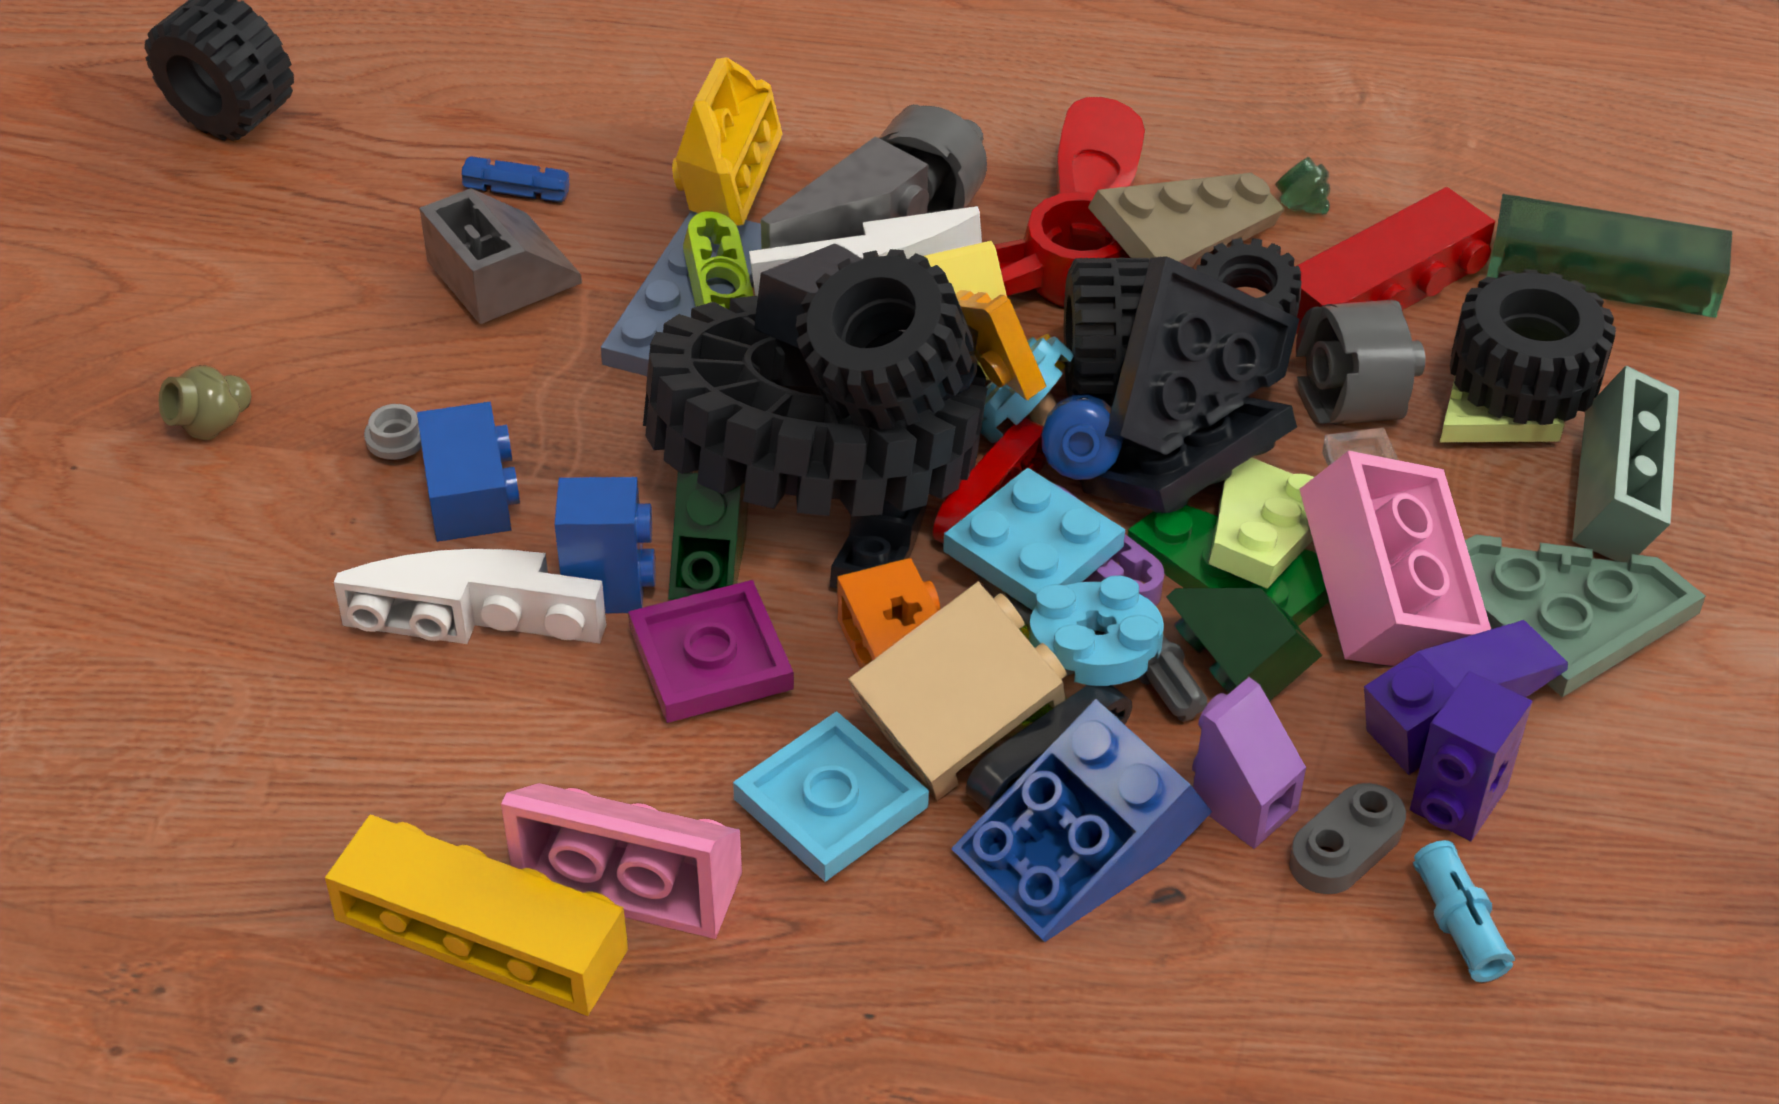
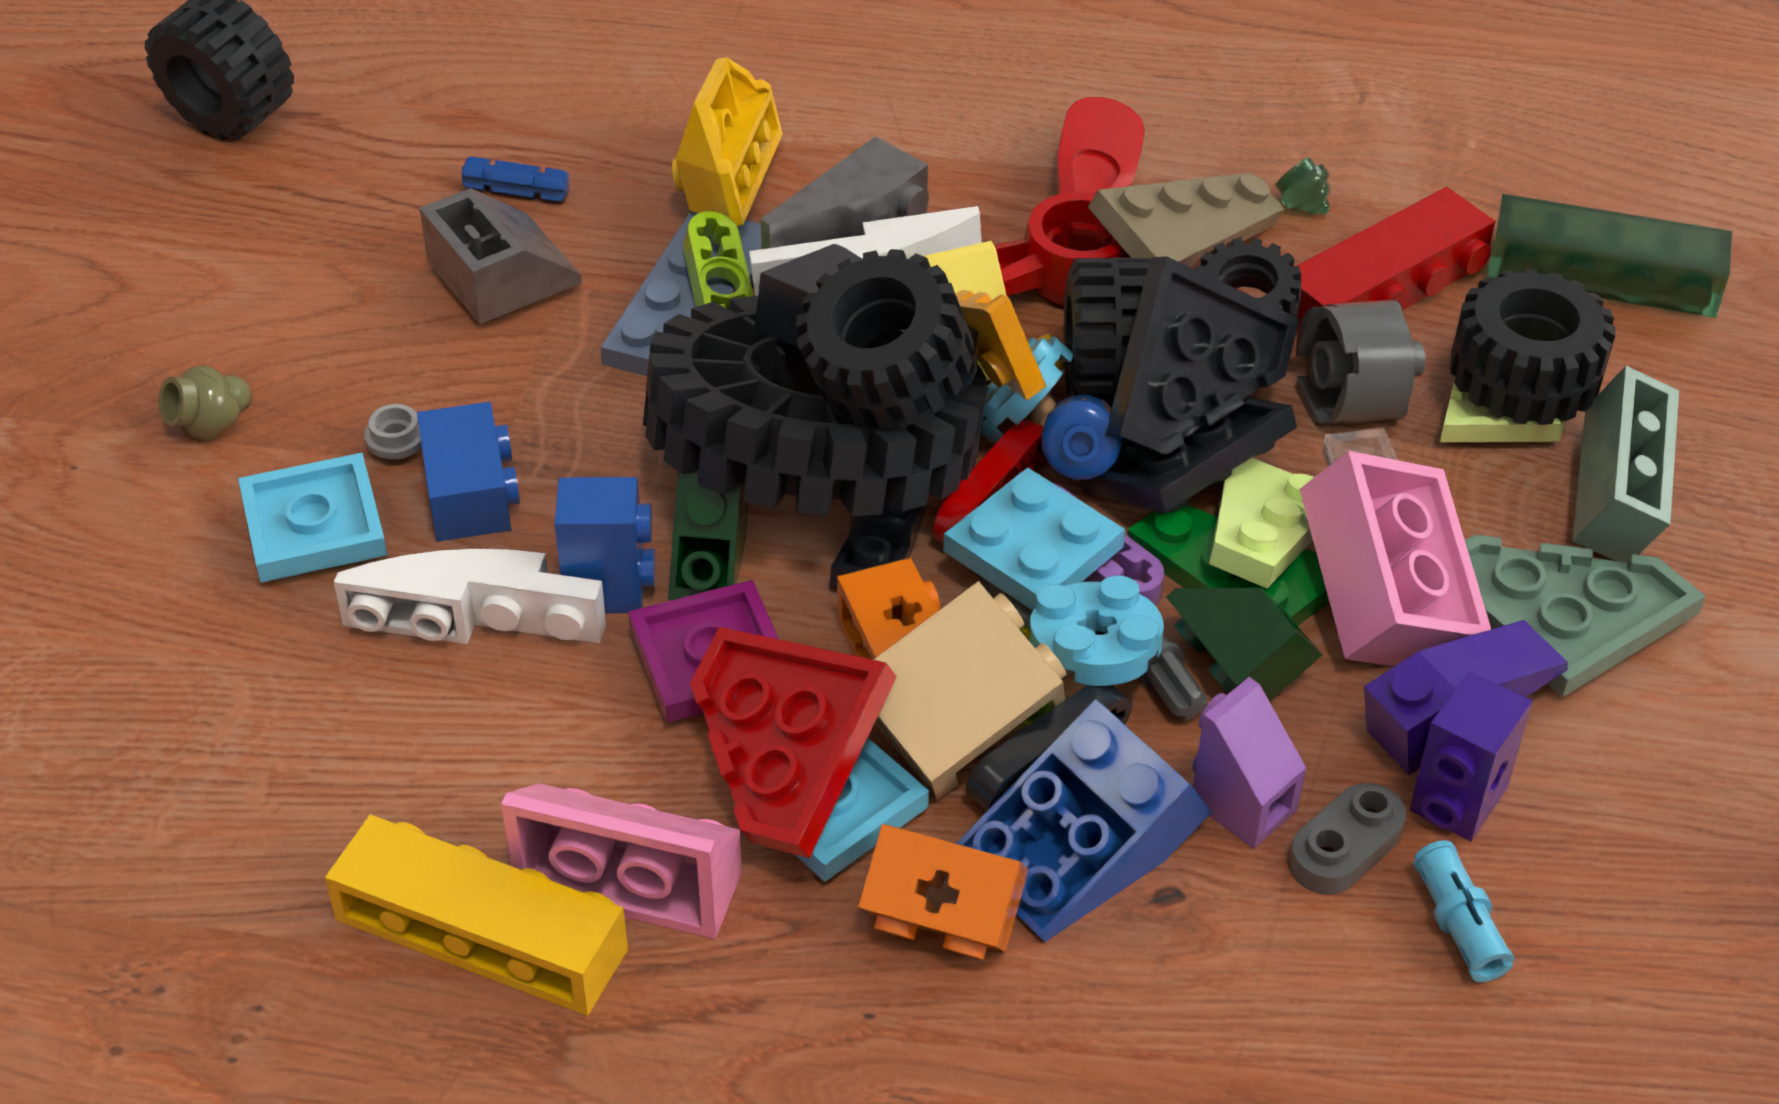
(312, 517): none -> medium azure plate
(786, 730): none -> red plate
(911, 862): none -> orange brick
(950, 149): dark grey brick -> none

